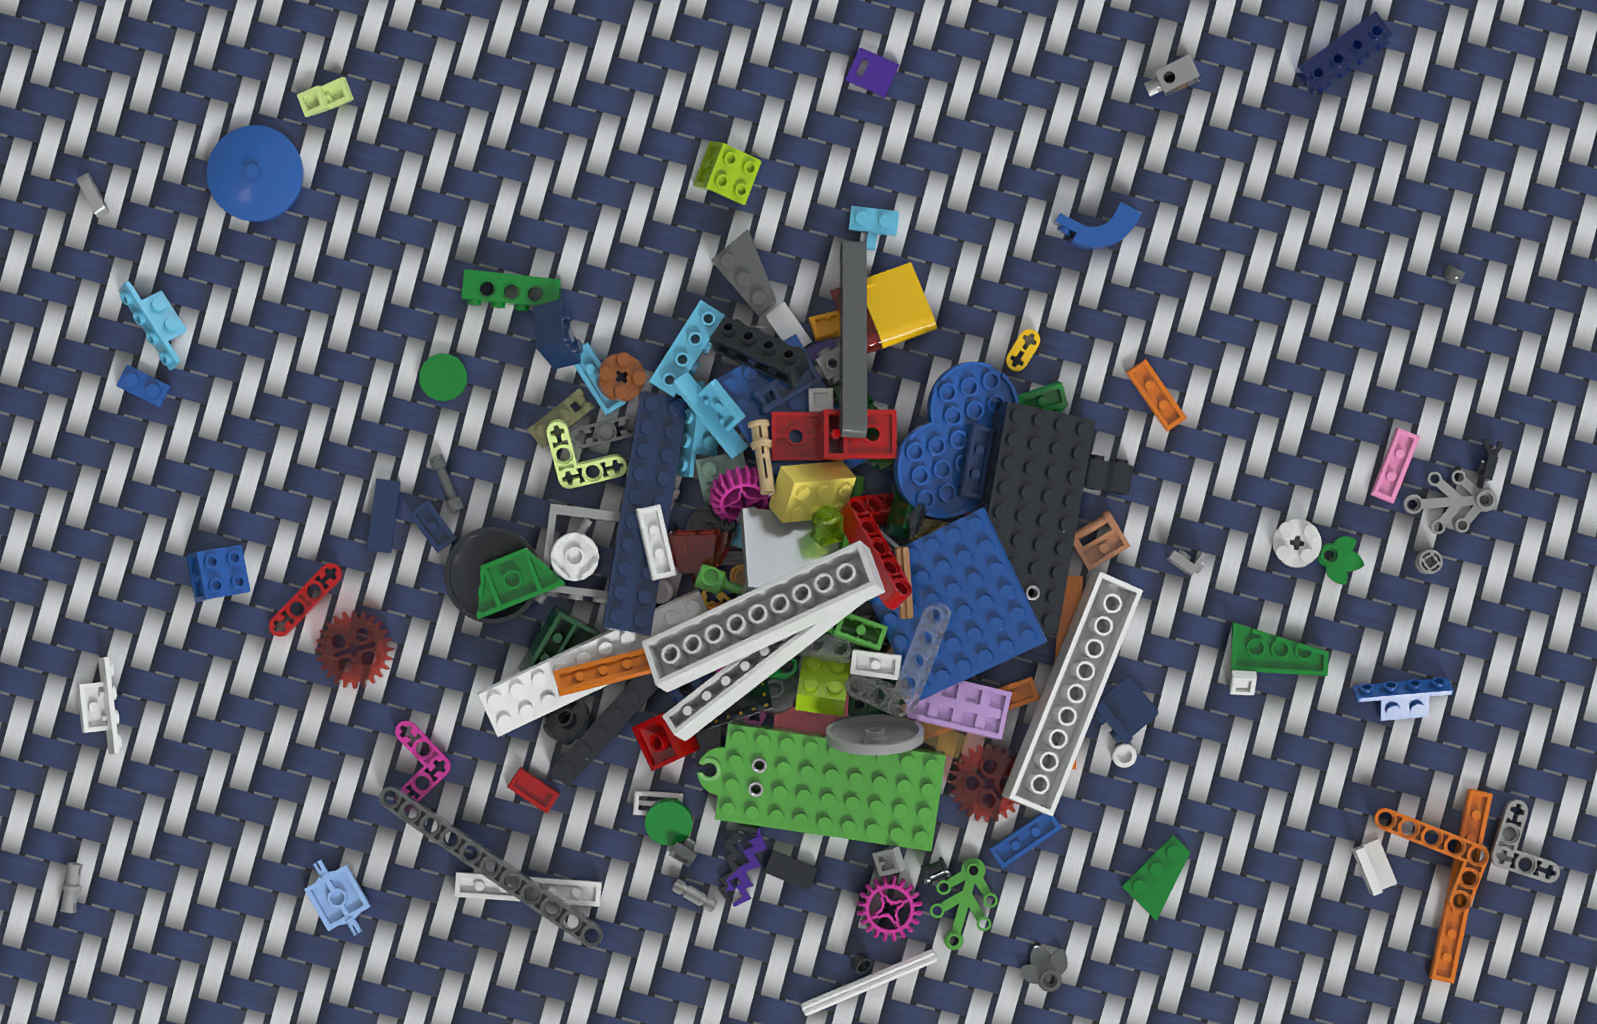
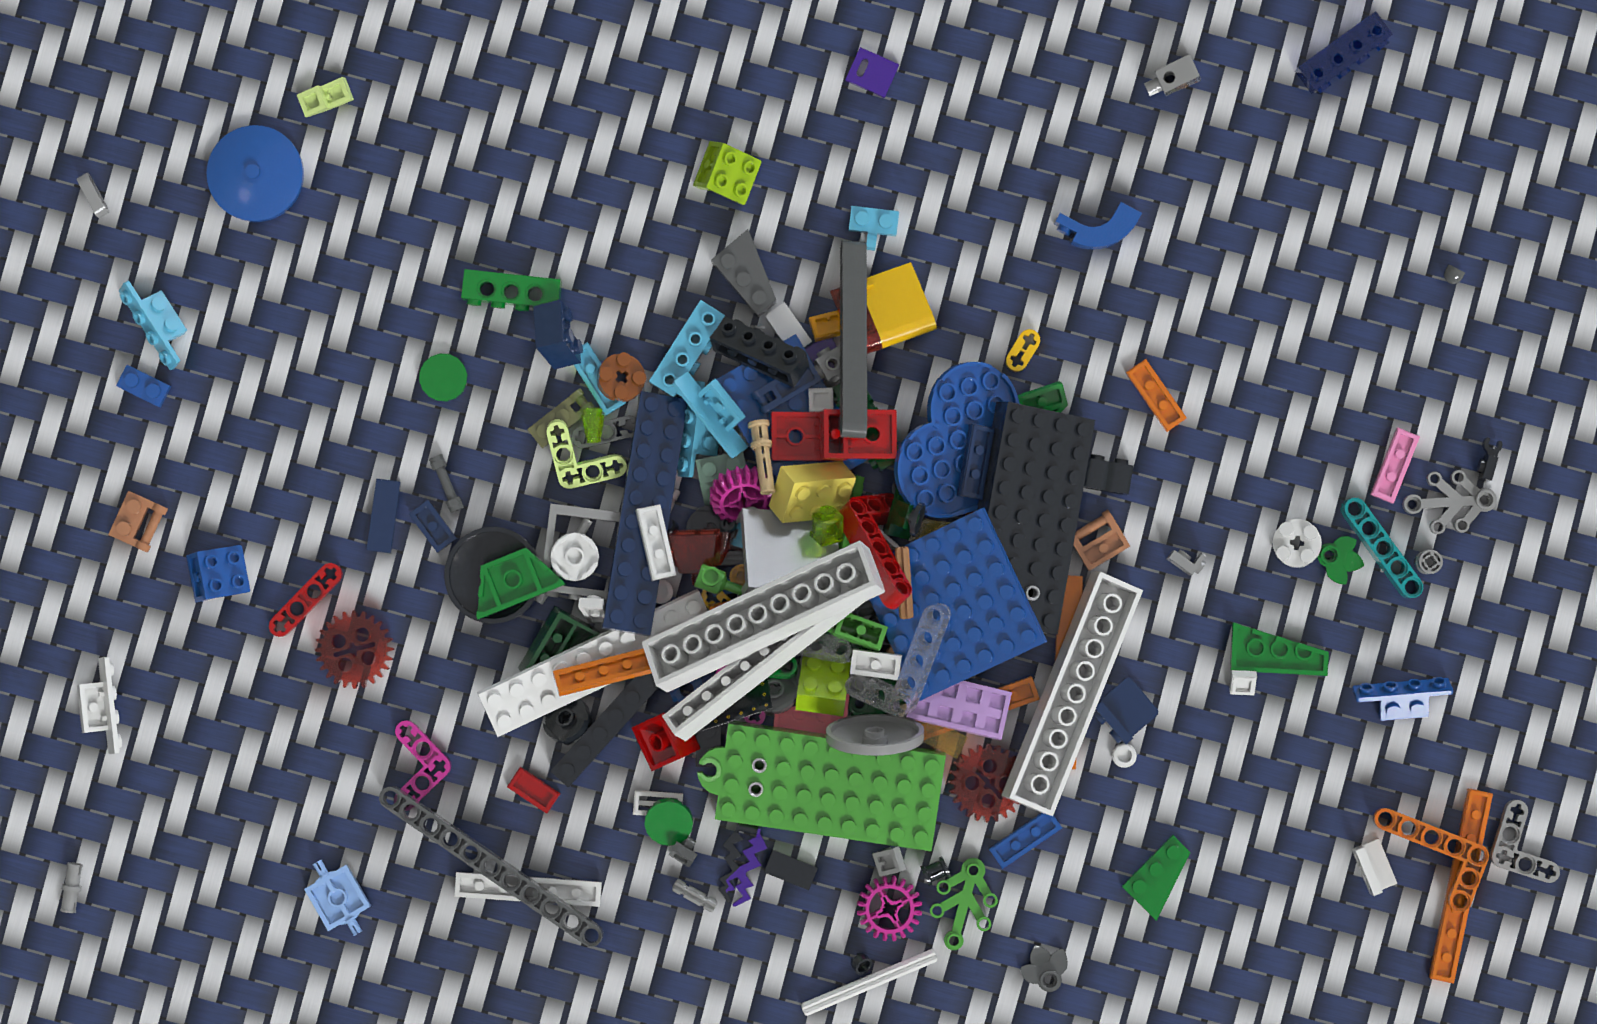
(131, 517): none -> nougat plate
(592, 608): none -> white plate
(593, 424): none -> clear neon green cone
(1392, 553): none -> teal beam

